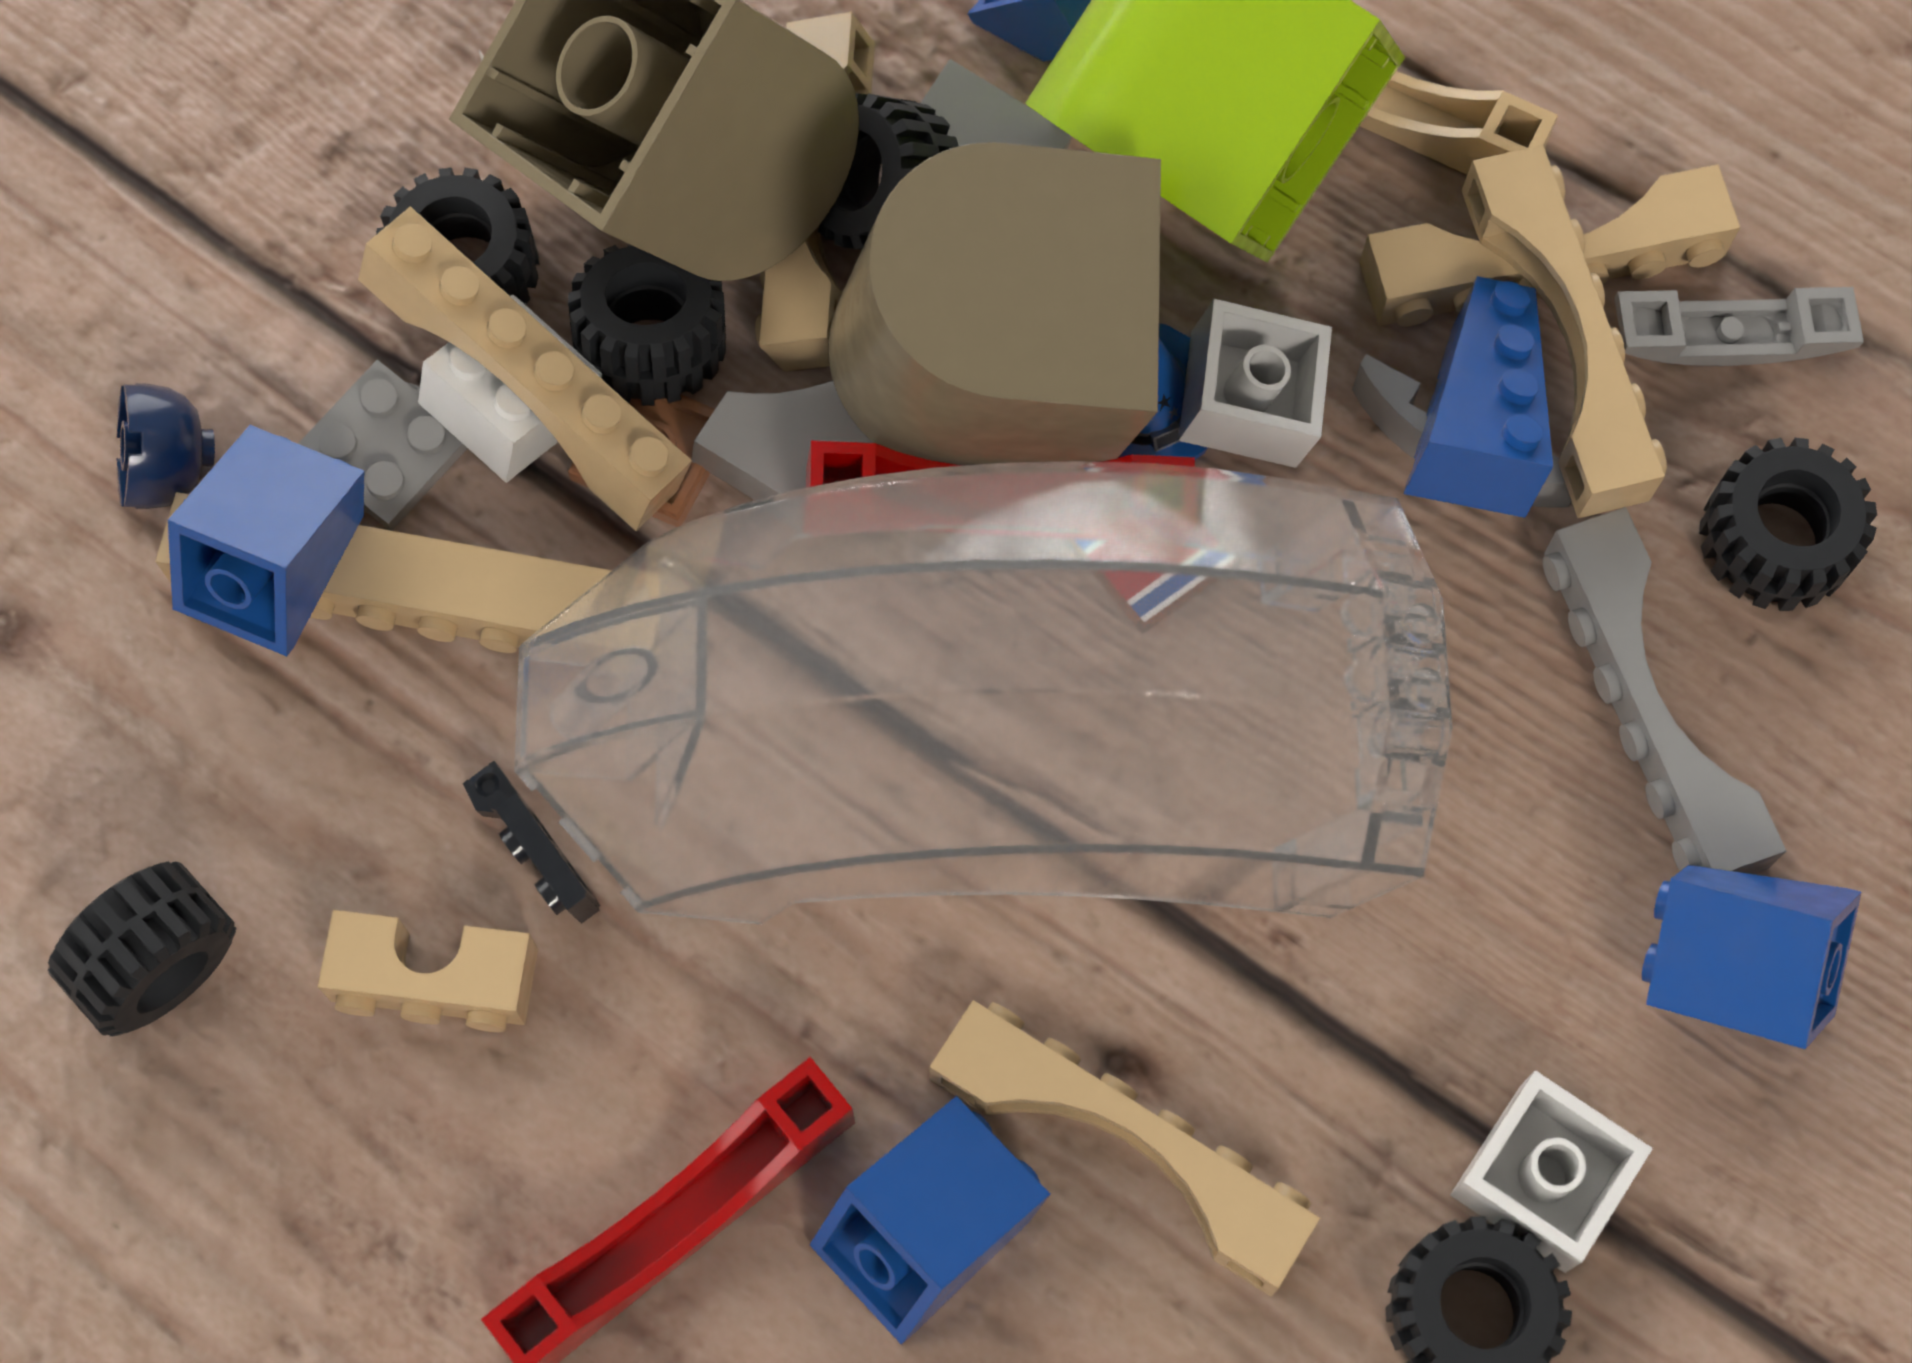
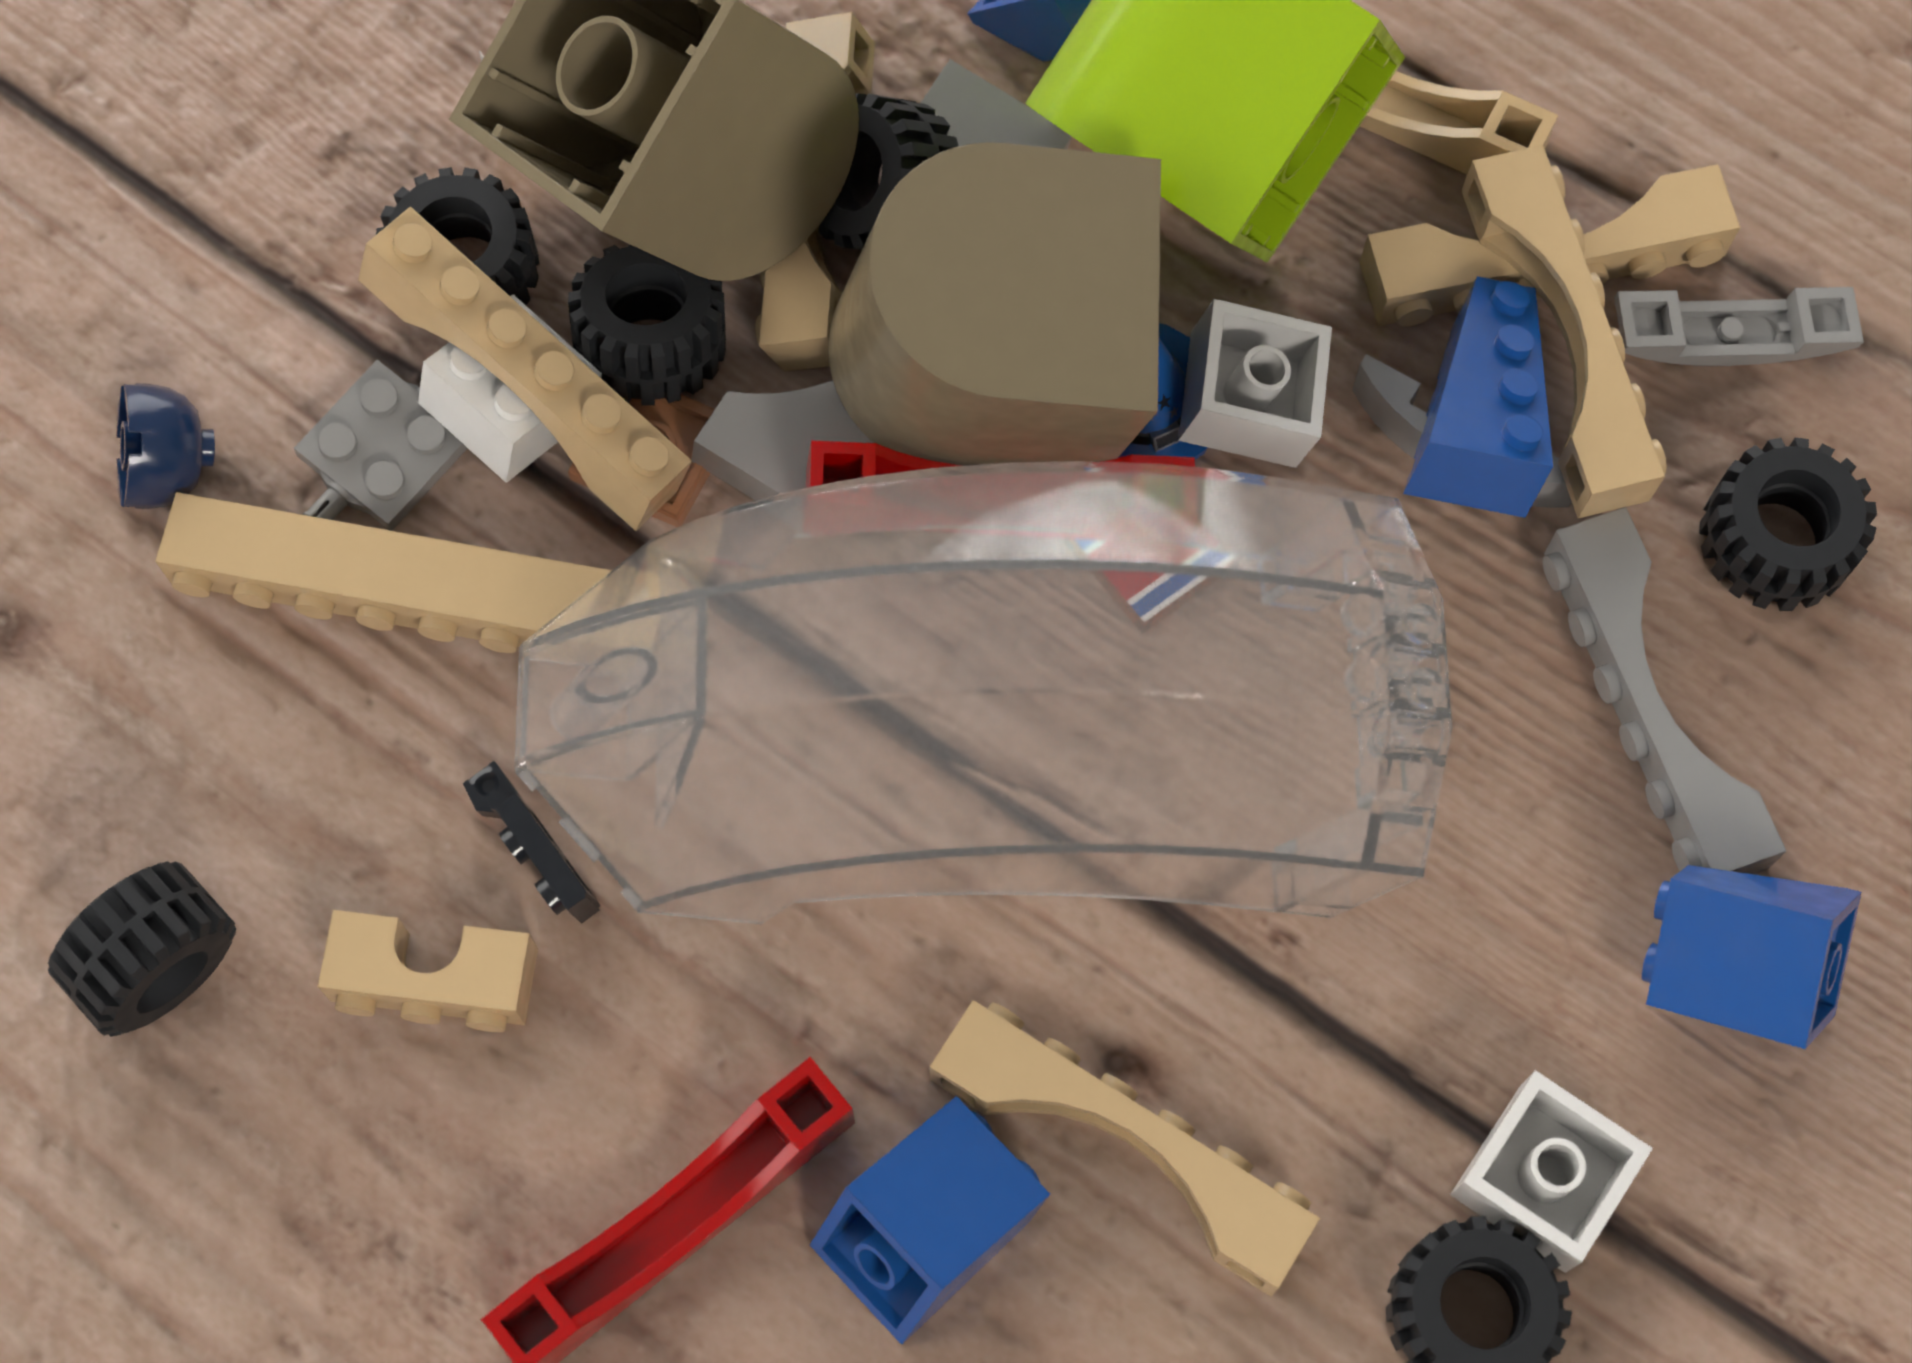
(263, 538): blue slope -> none

